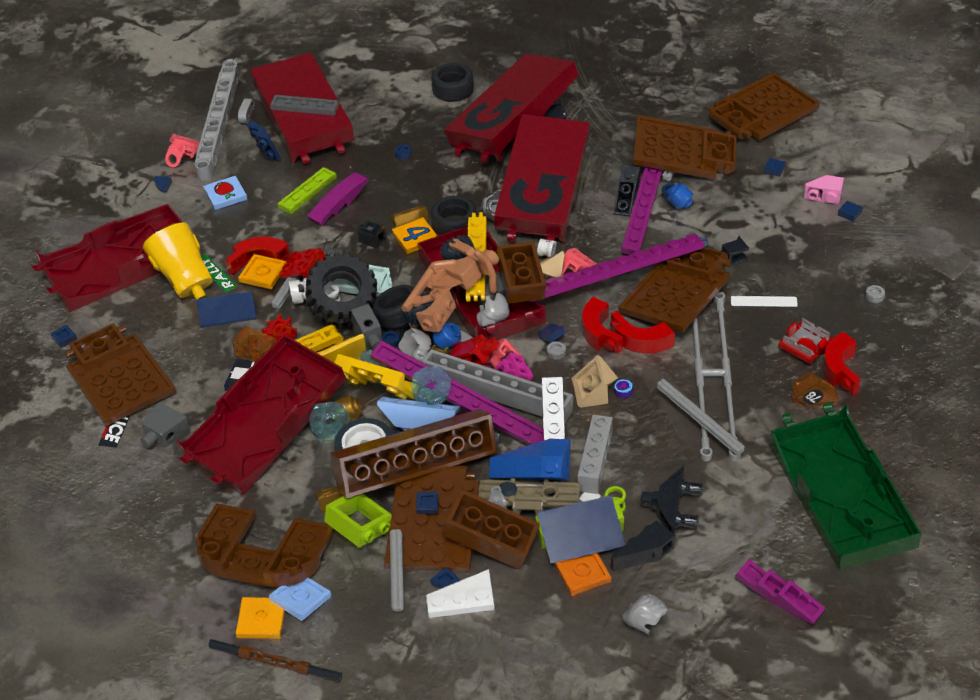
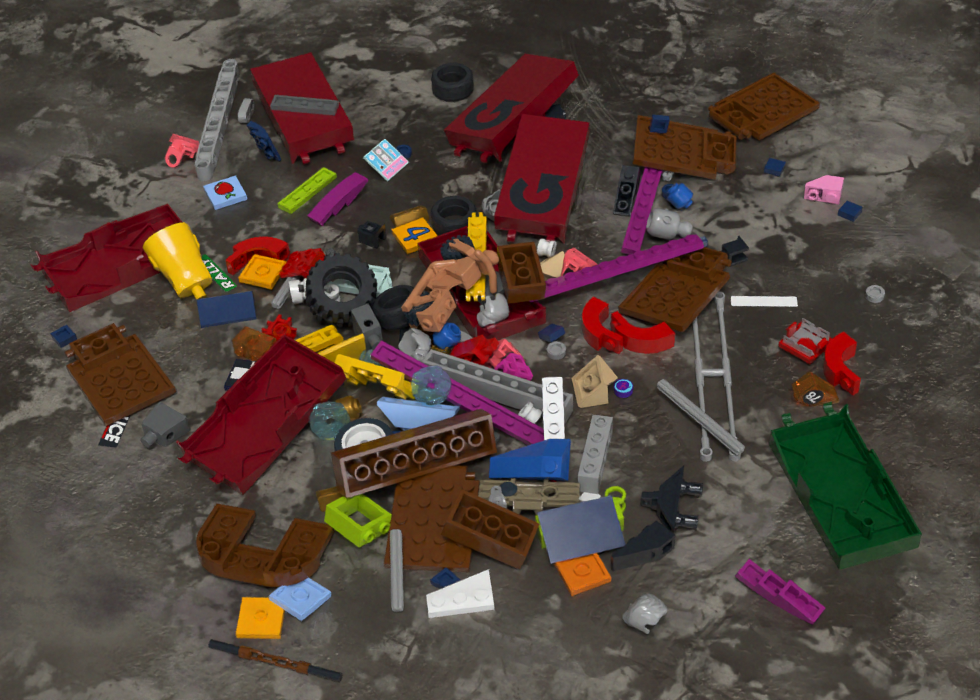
(162, 183): dark blue tile -> none
(386, 160): none -> piece
(391, 338): dark blue tile -> none
(427, 503): dark blue tile -> none
(530, 413): none -> white wheel
(659, 123): none -> dark blue tile
(667, 224): none -> light grey piece

